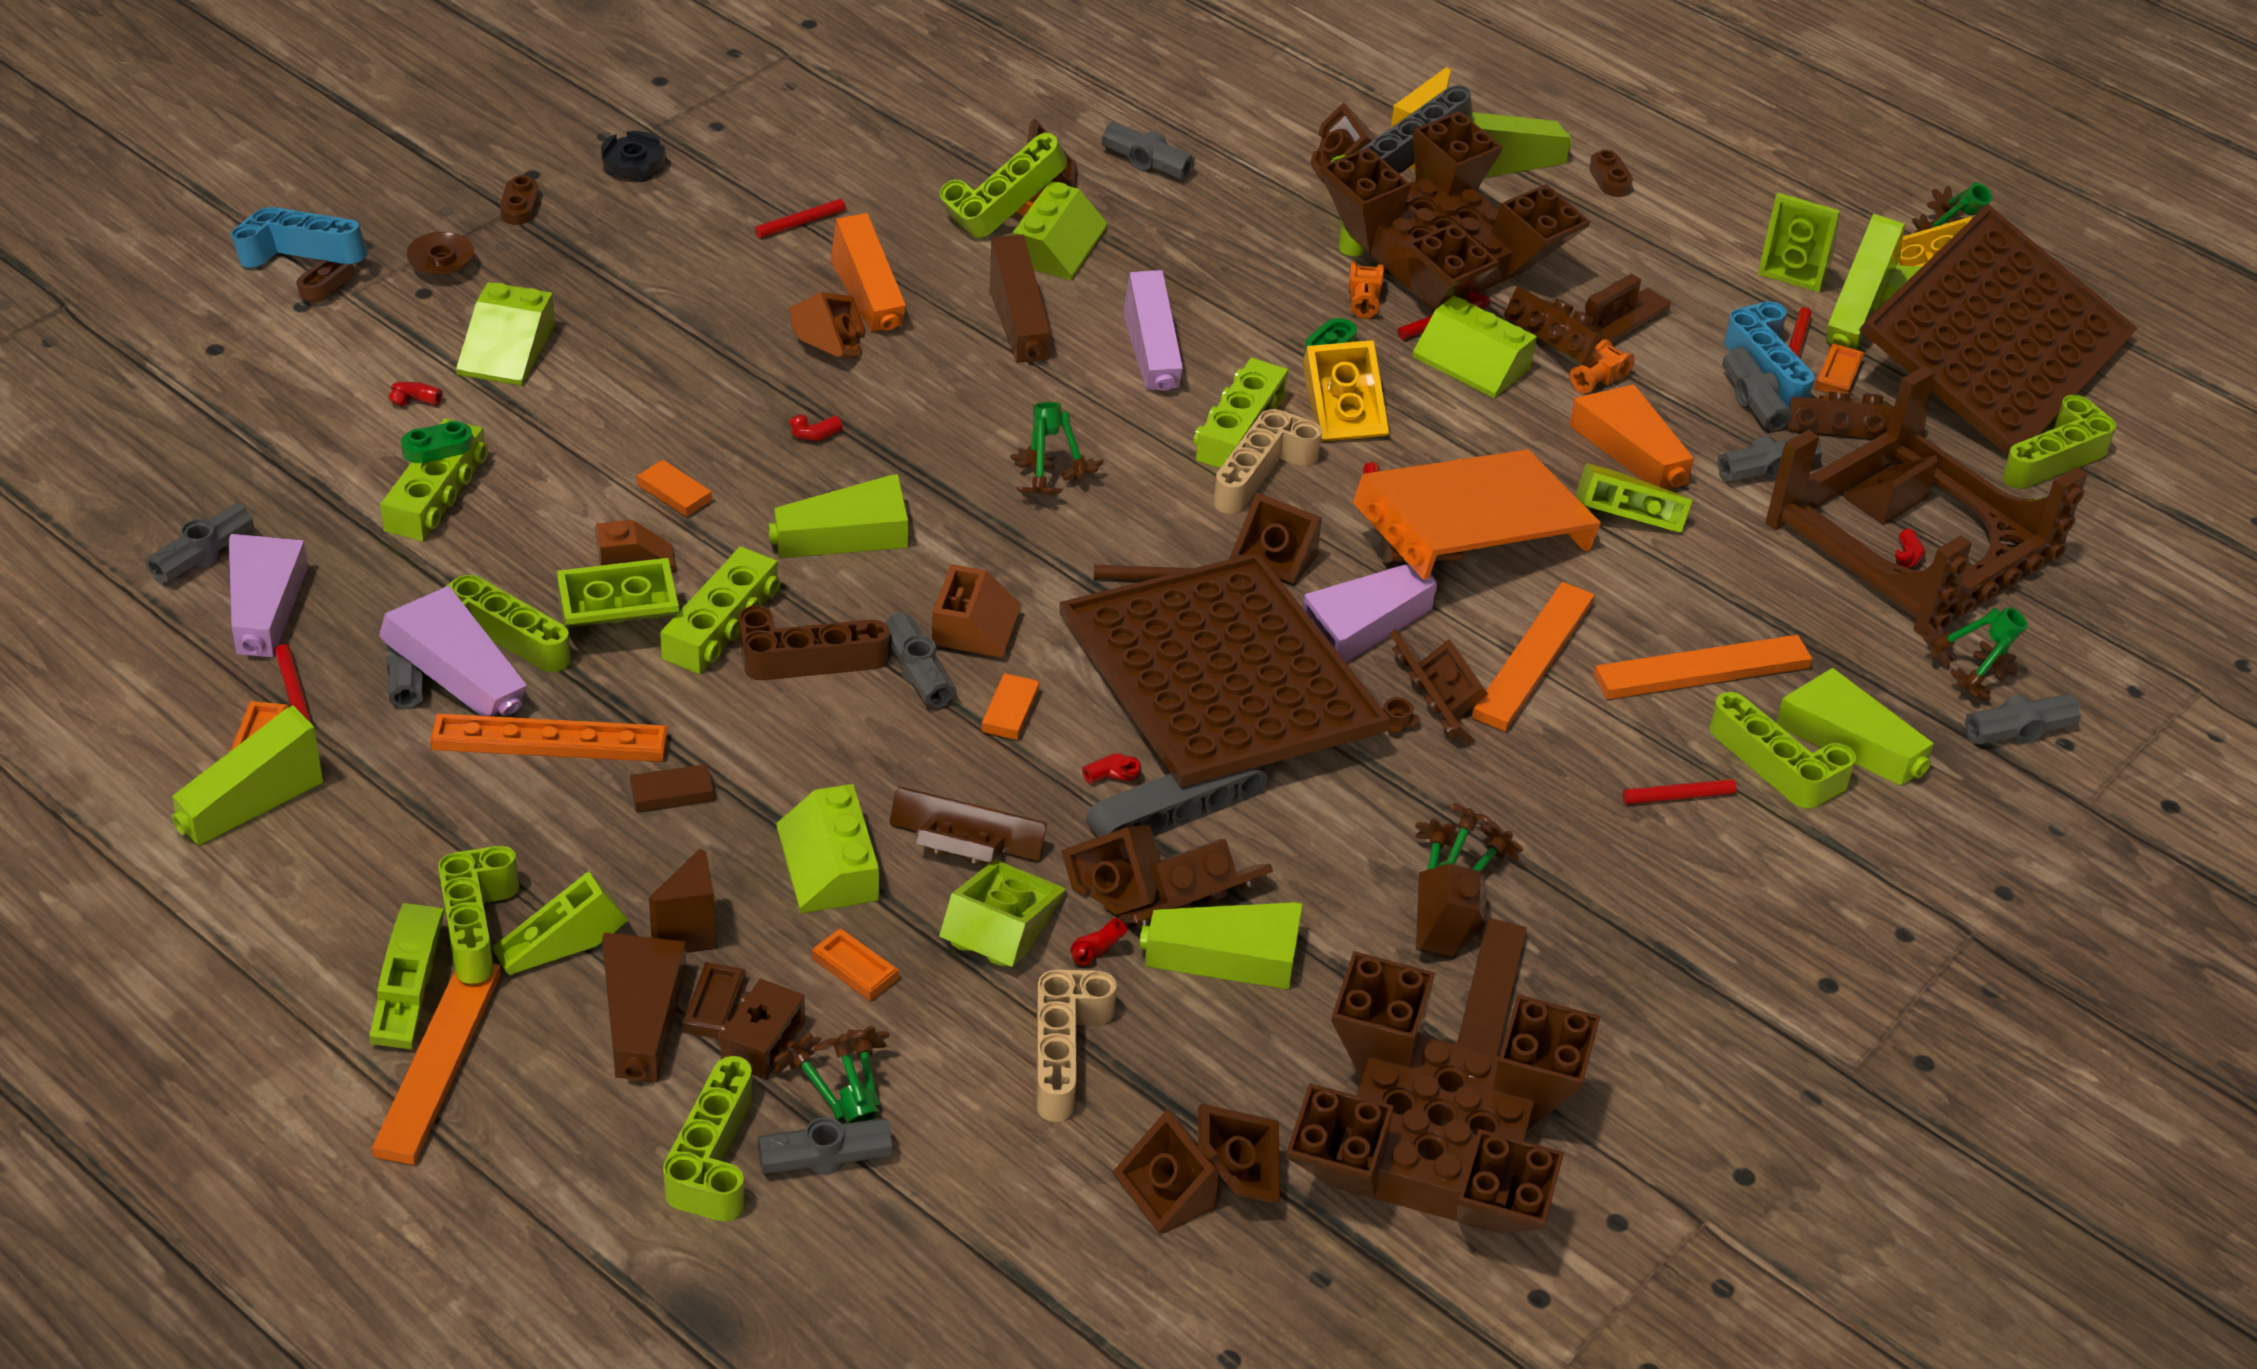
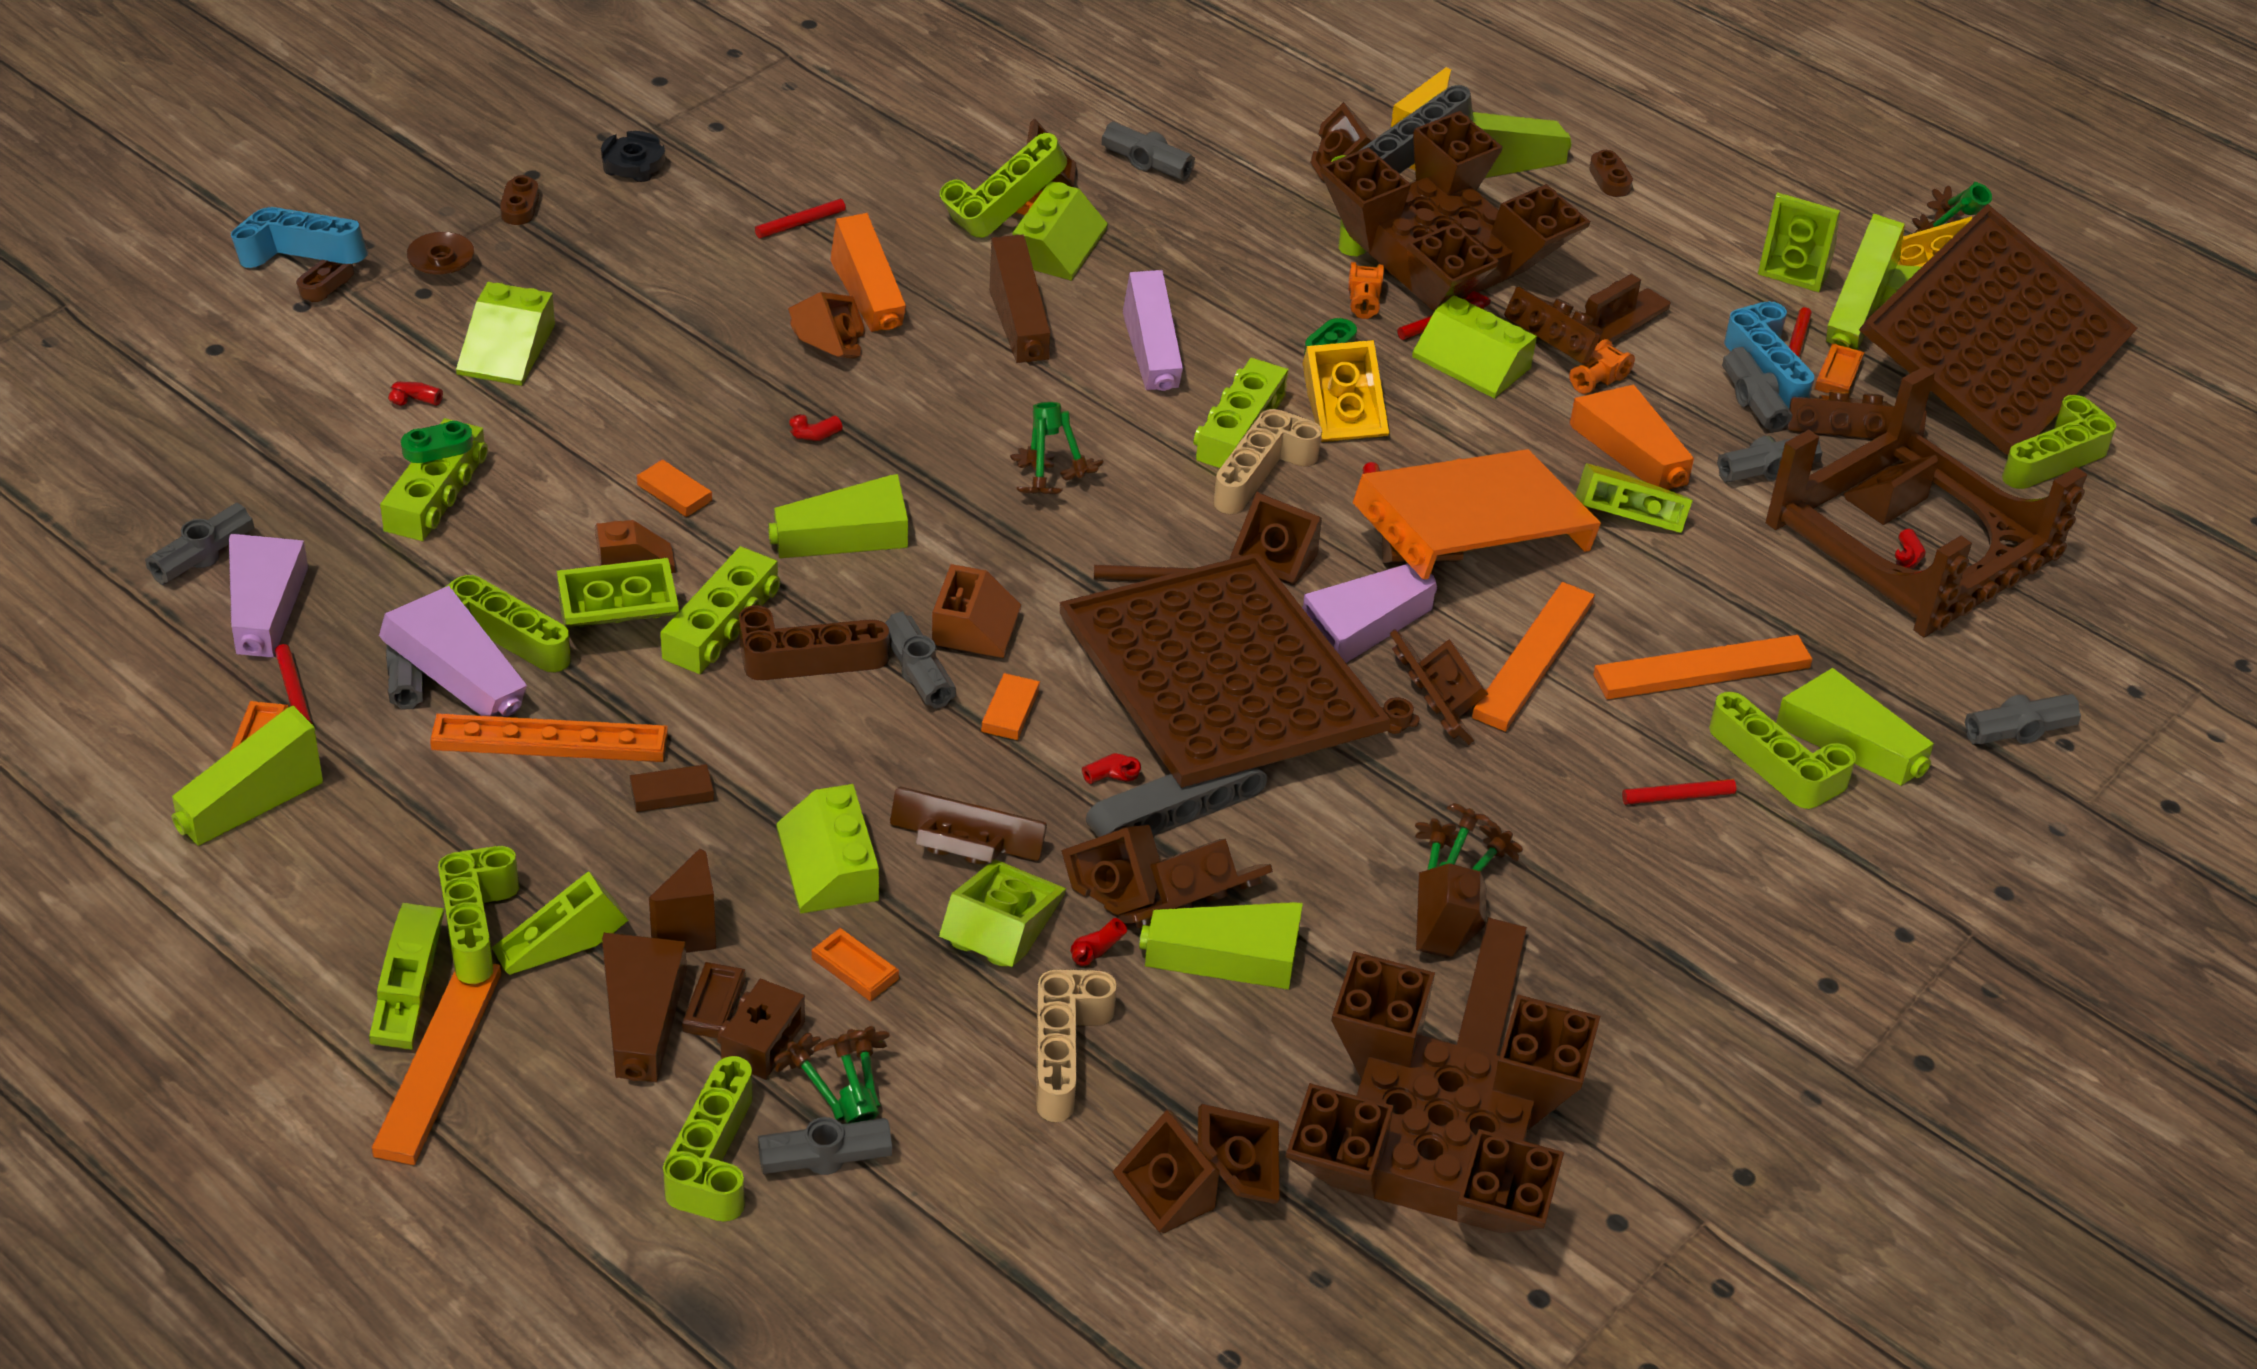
(2004, 630): plant -> none

